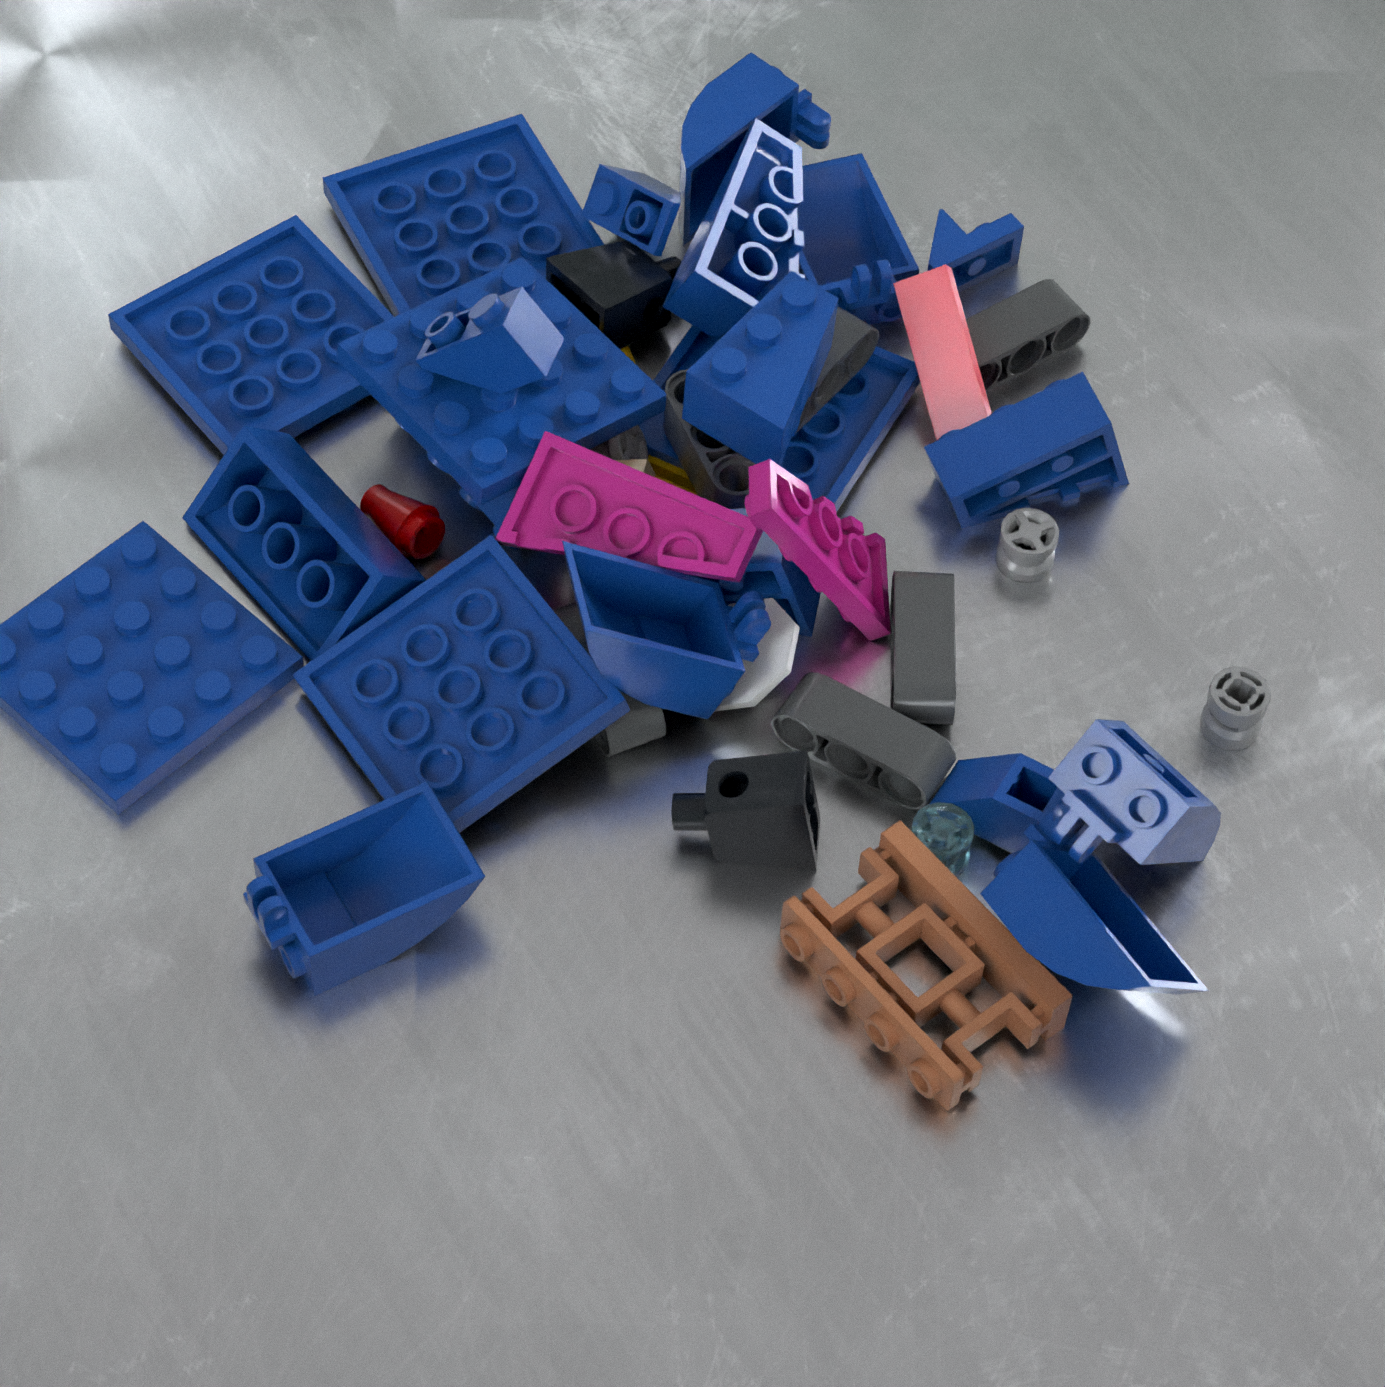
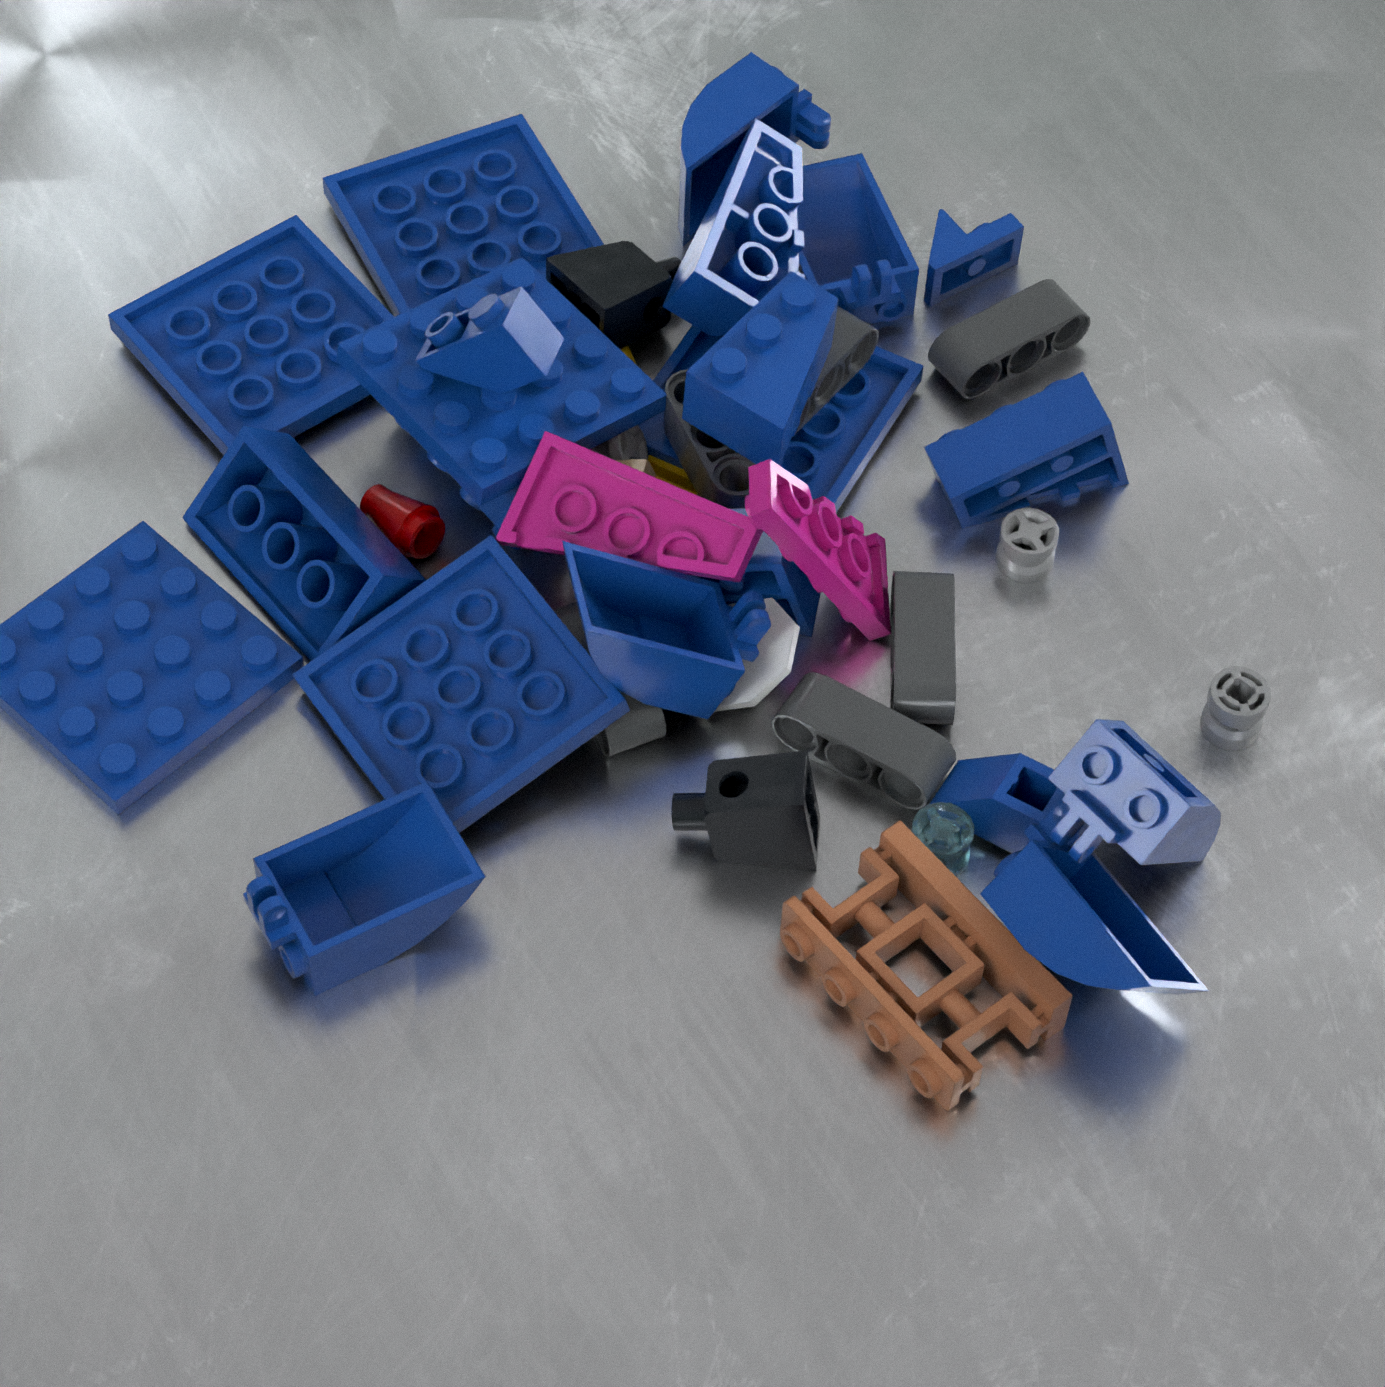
(633, 207): blue slope -> none
(942, 350): coral tile -> none

